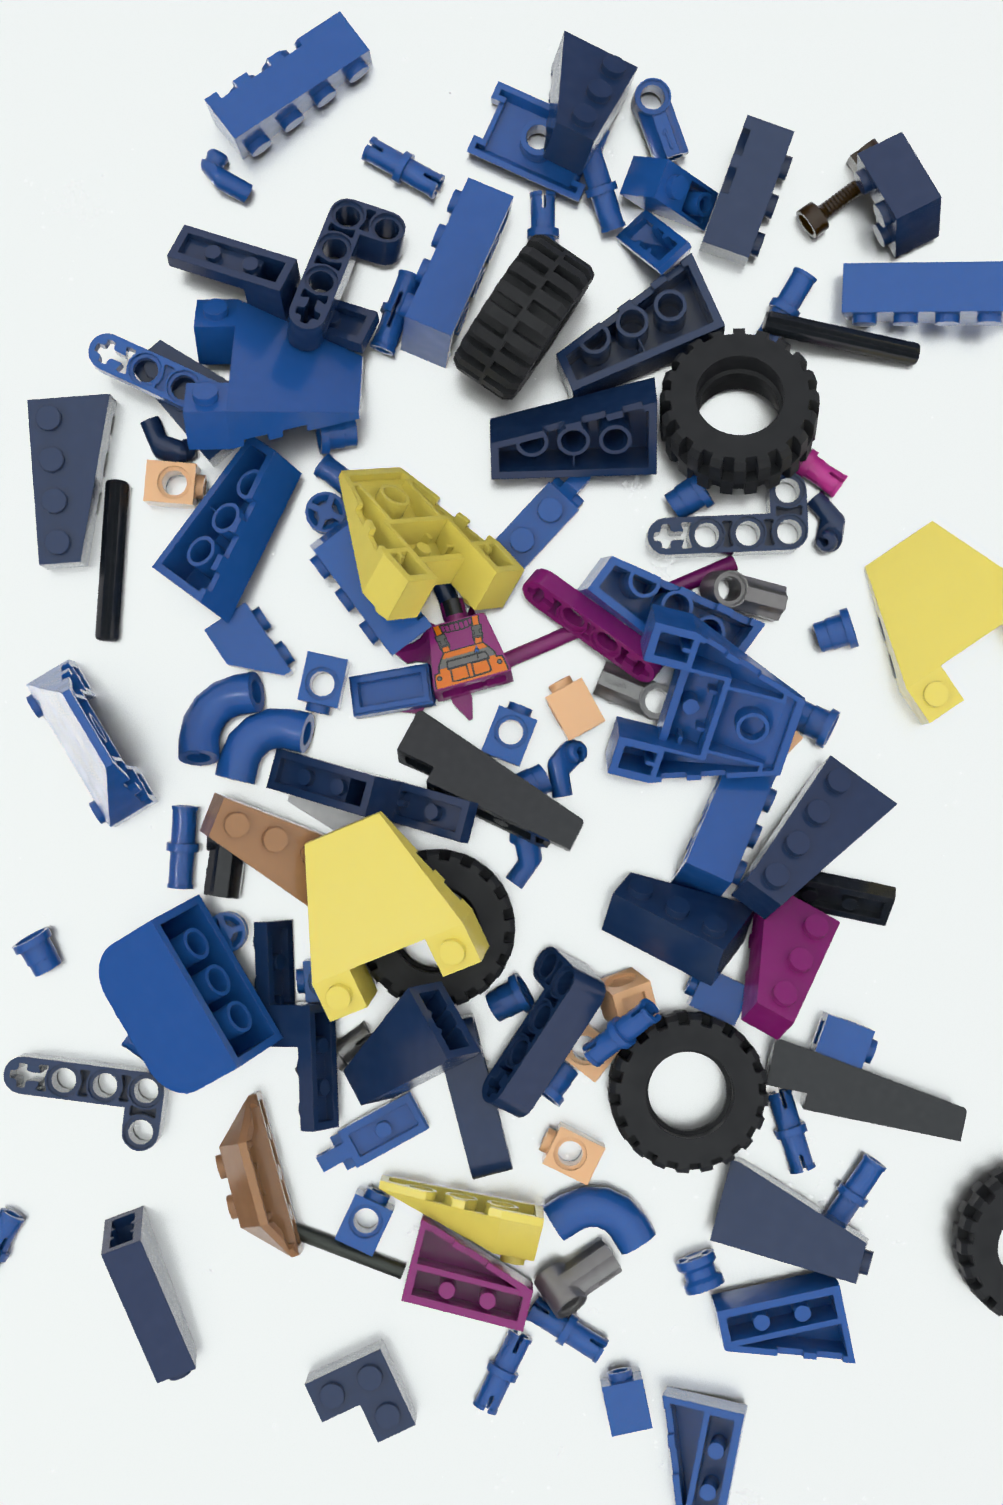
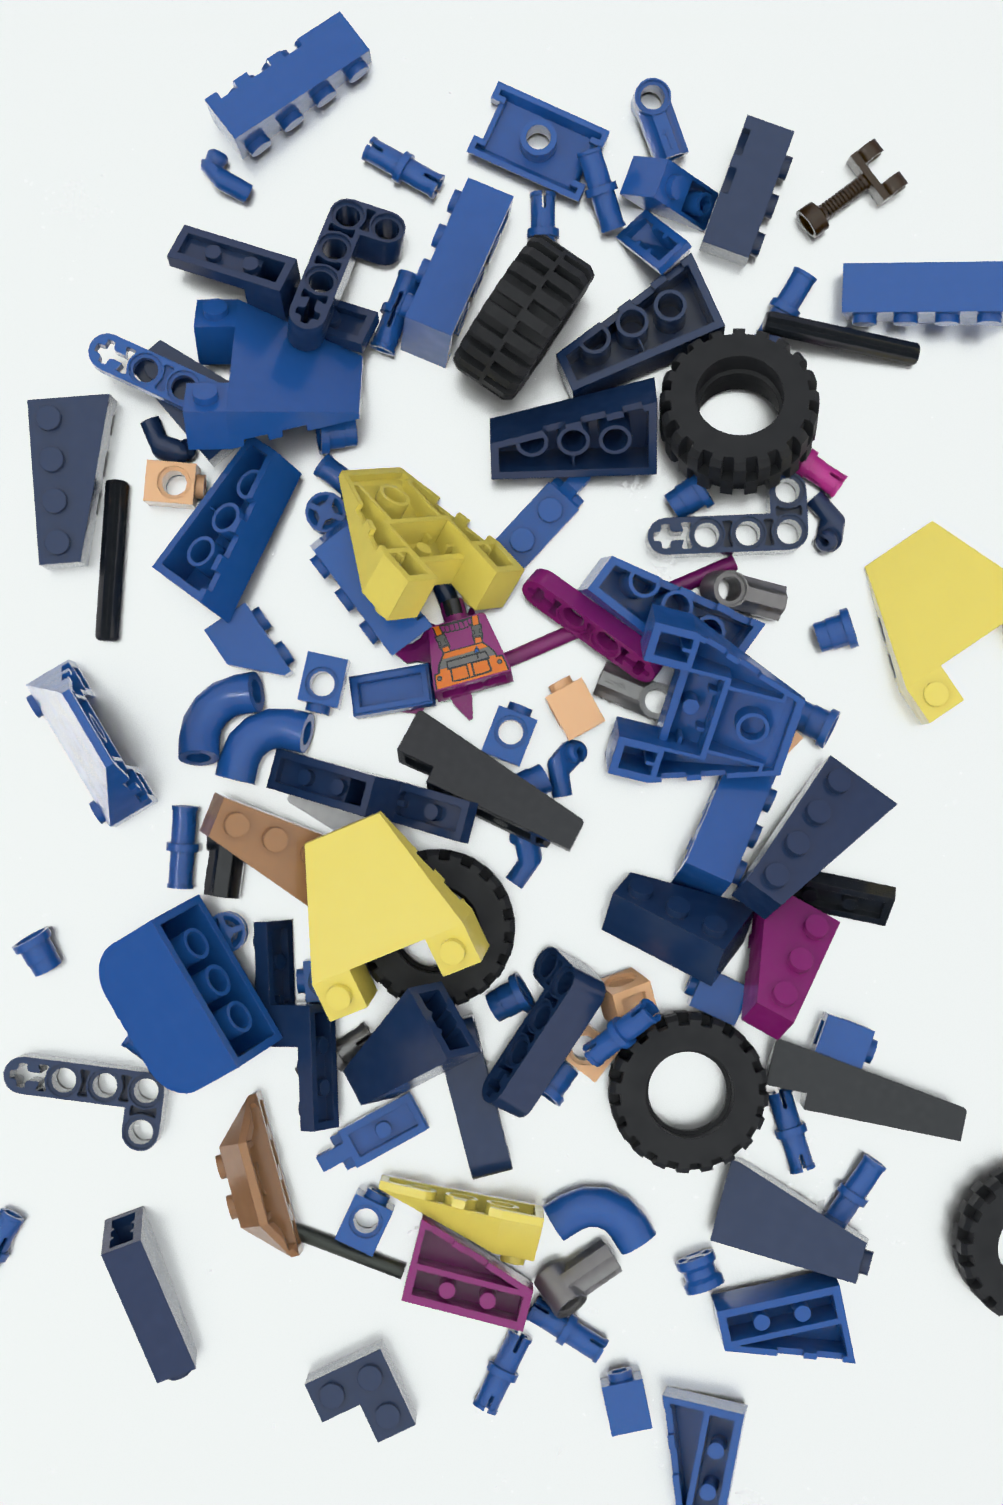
(583, 100): dark blue wedge -> none
(584, 1165): light nougat brick -> none
(903, 194): dark blue brick -> none

